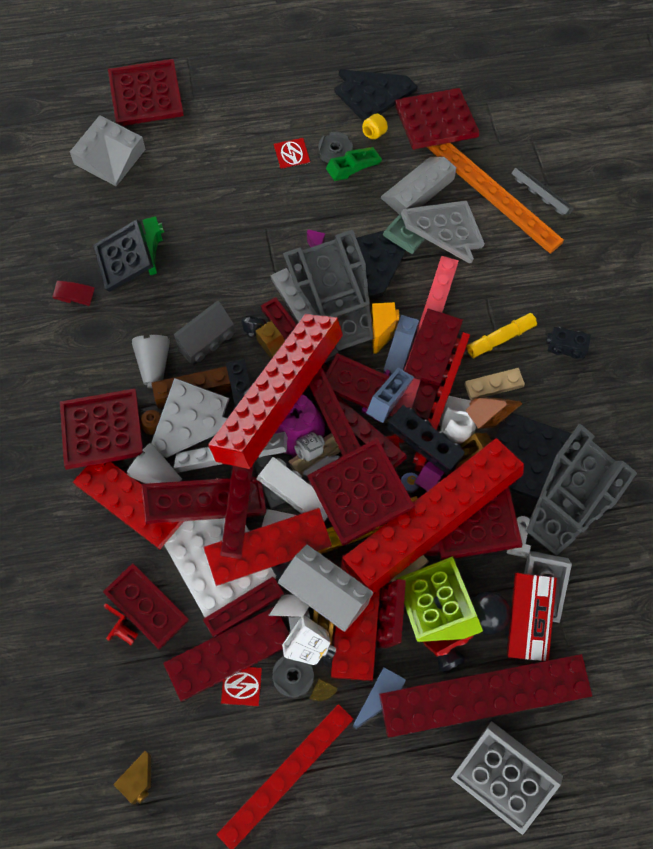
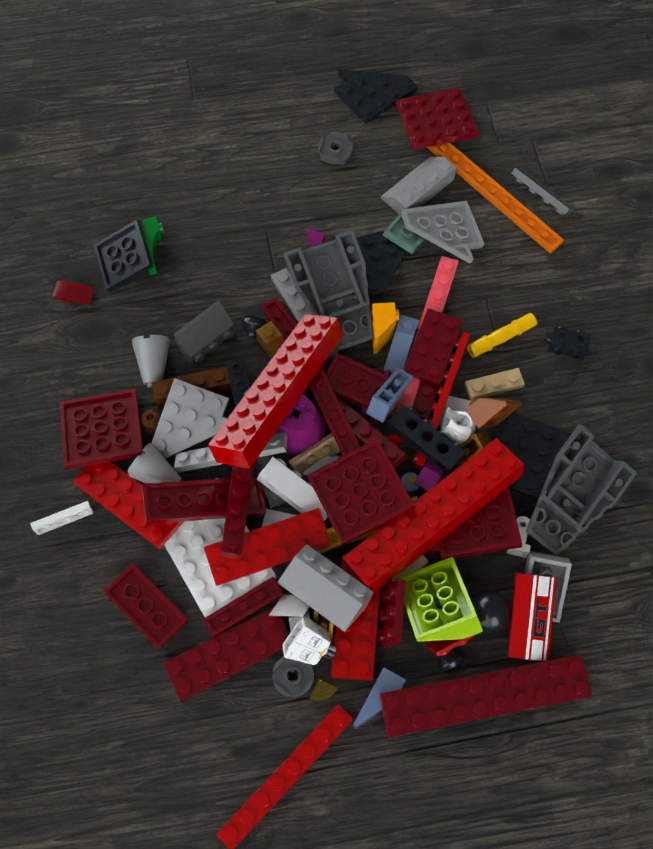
(62, 518): none -> white tile
(107, 150): light grey slope -> none
(119, 629): red bracket -> none
(136, 780): pearl gold slope -> none
(145, 92): dark red plate -> none
(242, 688): red sticker -> none
(291, 153): red sticker -> none
(309, 446): light grey head -> none
(352, 162): green slope -> none
(374, 126): yellow head -> none
(507, 778): light grey slope -> none

